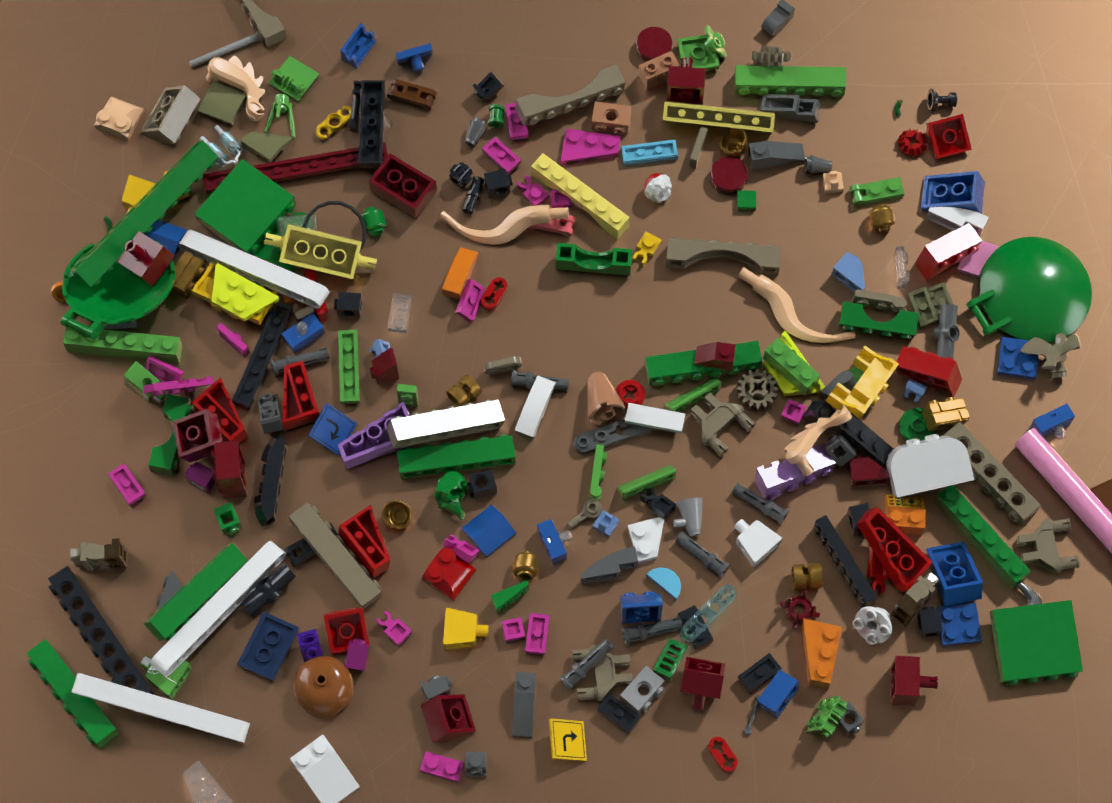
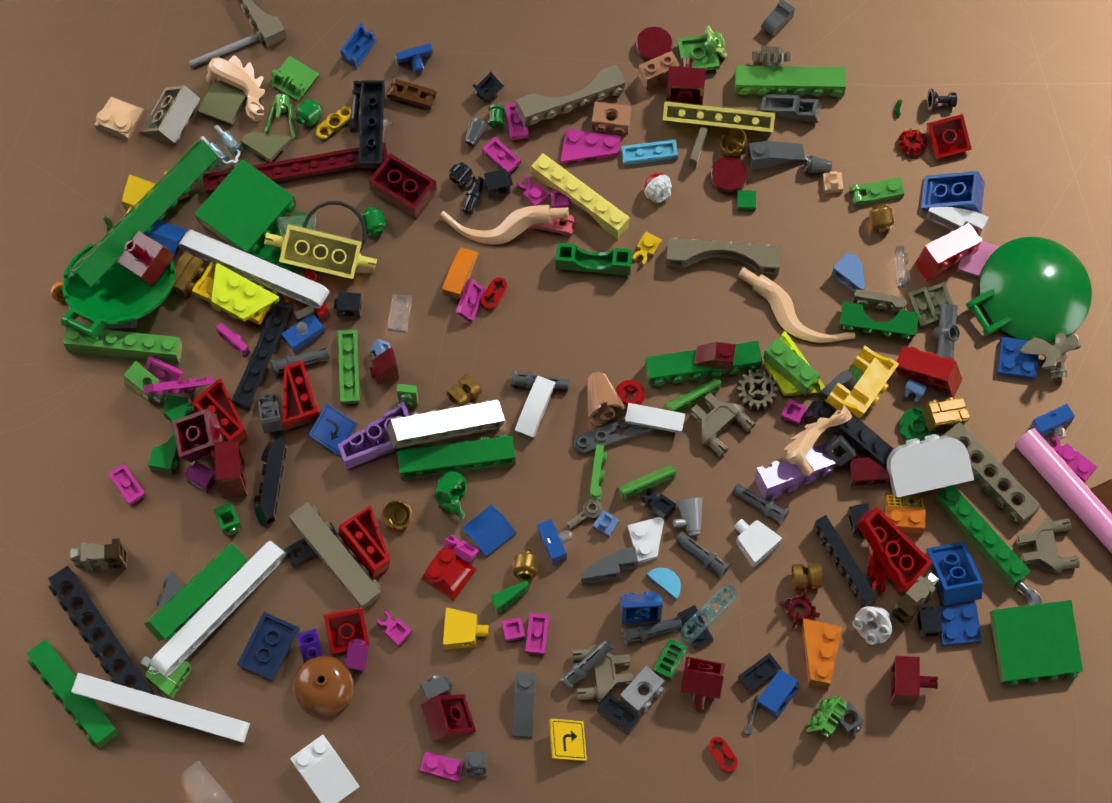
(268, 590): black piece -> none
(308, 112): none -> green head
(486, 477): black brick -> none
(502, 365): dark tan tile -> none
(1077, 462): none -> dark pink plate

